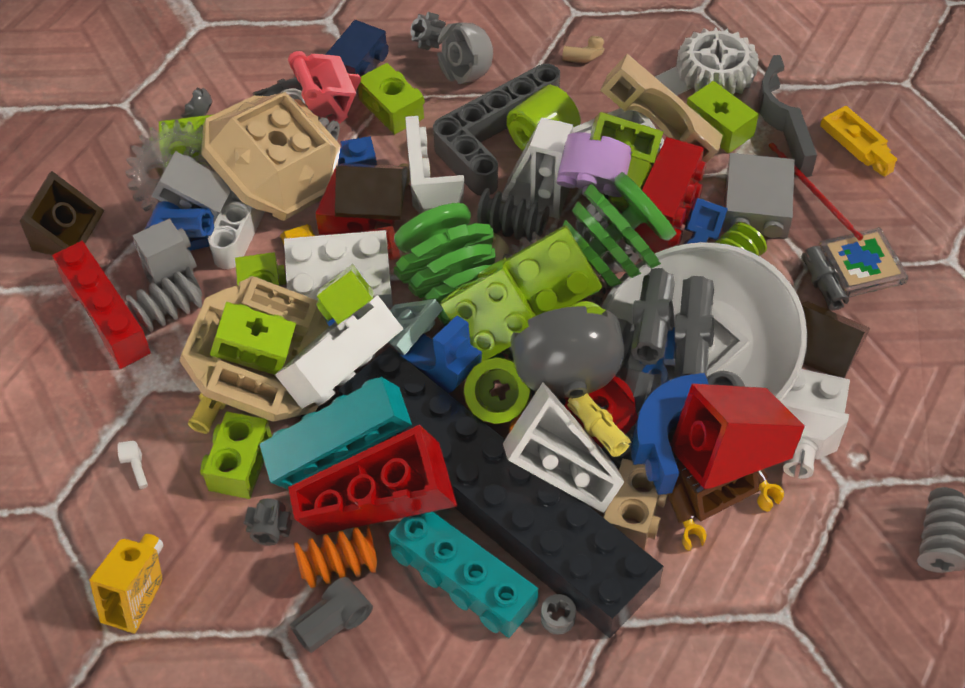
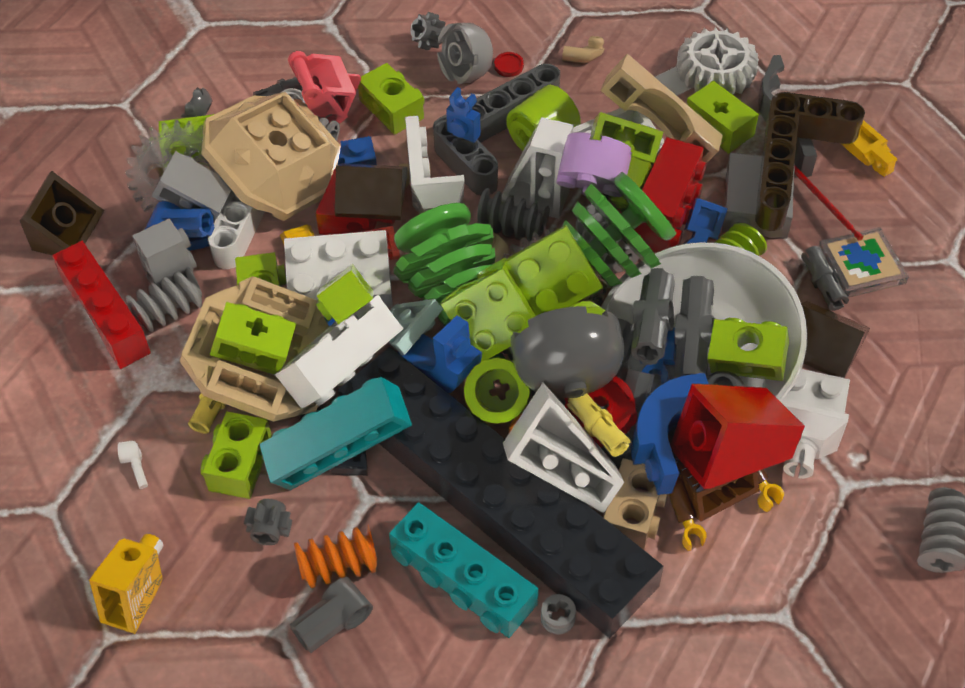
(361, 48): dark blue brick -> none
(376, 486): red wedge -> none
(461, 119): none -> blue plate
(508, 64): none -> red piece
(763, 362): none -> lime brick
(801, 117): none -> dark brown beam

